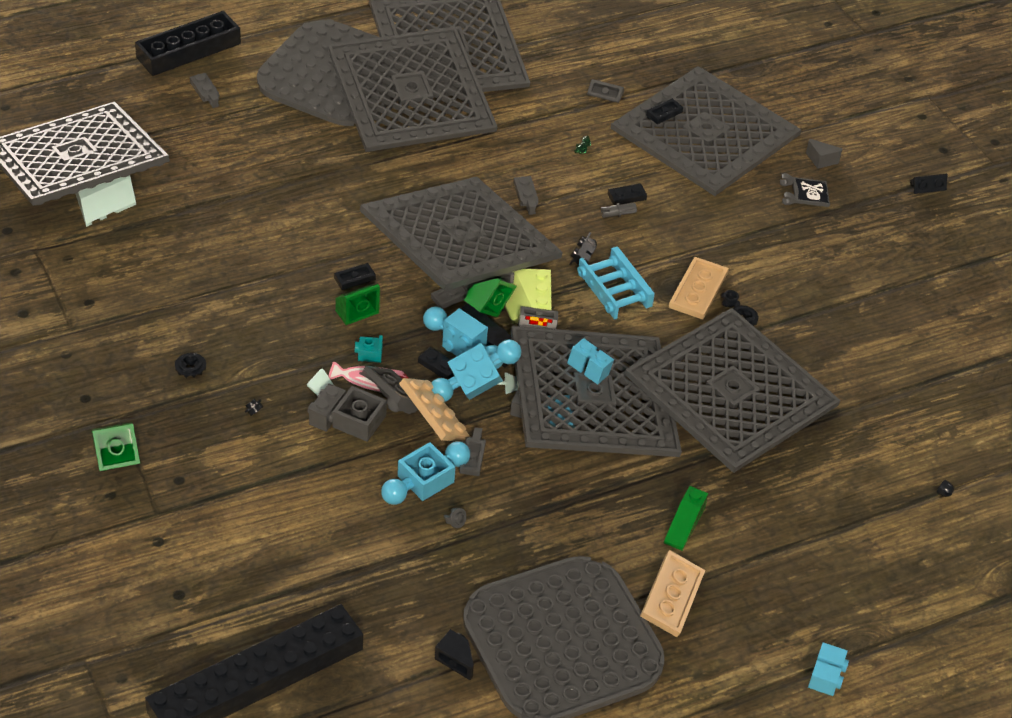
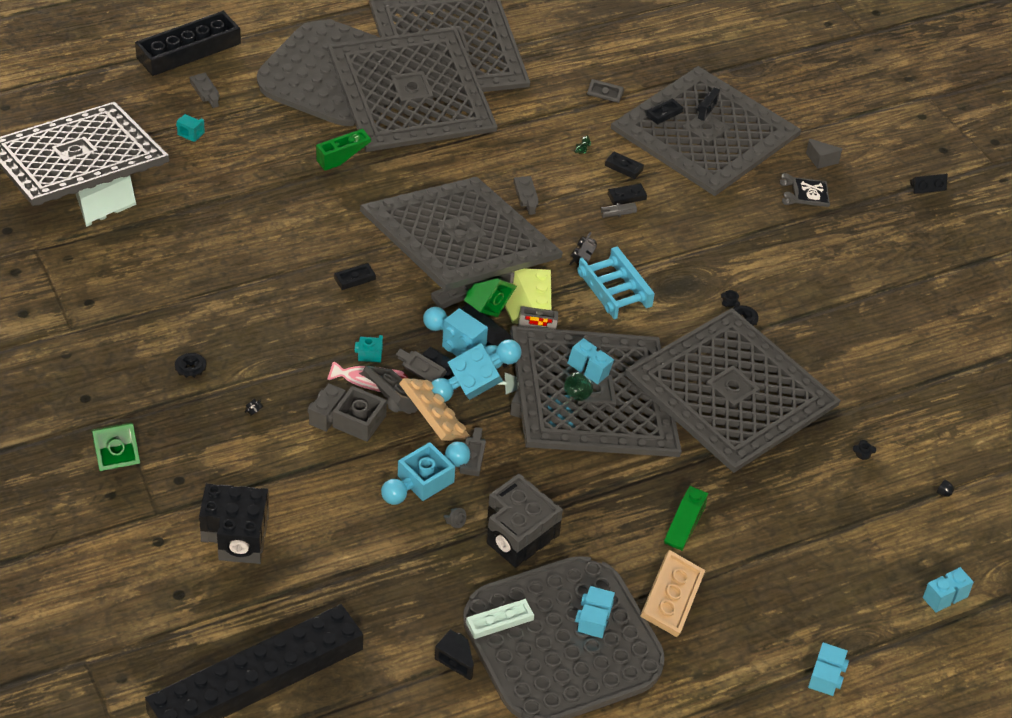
(190, 127): none -> teal brick
(235, 521): none -> black piece
(319, 381): light aqua slope -> none
(340, 149): none -> green slope
(358, 304): green slope -> none
(421, 365): none -> dark grey hinge
(499, 618): none -> light aqua plate
(521, 520): none -> dark grey piece
(578, 386): none -> clear green head
(595, 611): none -> medium azure piece
(624, 165): none -> black plate
(698, 288): tan plate -> none
(710, 101): none -> black plate
(864, 450): none -> black plate
(948, 590): none -> medium azure piece

